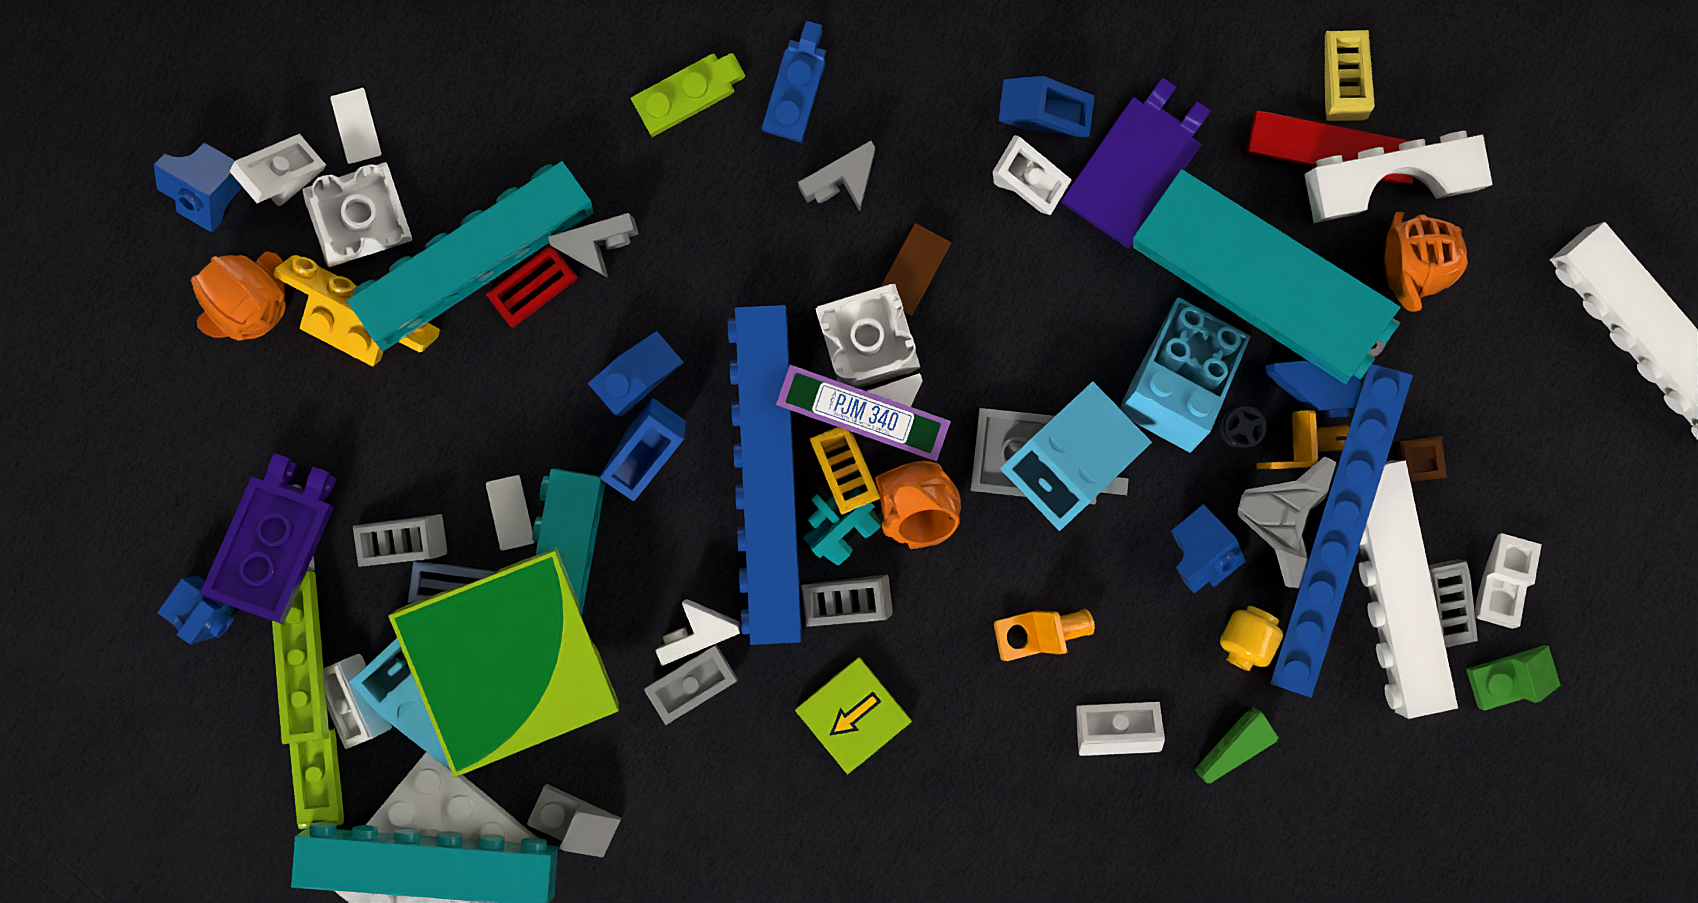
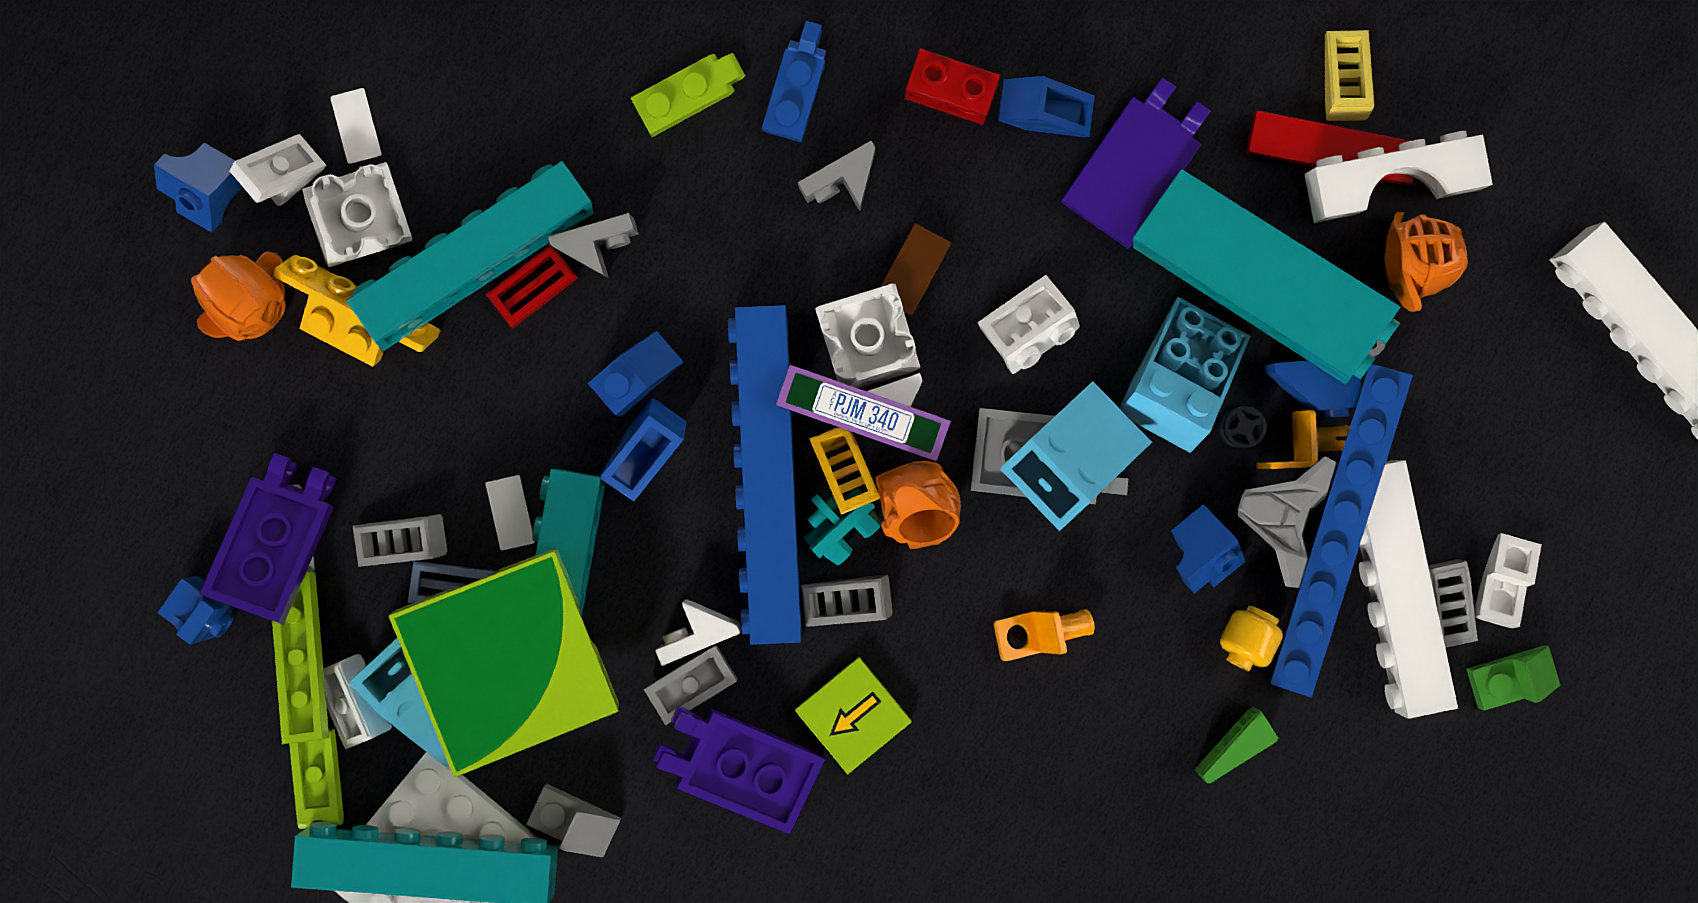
(741, 767): none -> dark purple tile
(951, 86): none -> red brick
(1030, 176): white slope -> none
(1030, 324): none -> white bracket
(1119, 728): white slope -> none
(1423, 458): reddish brown tile -> none

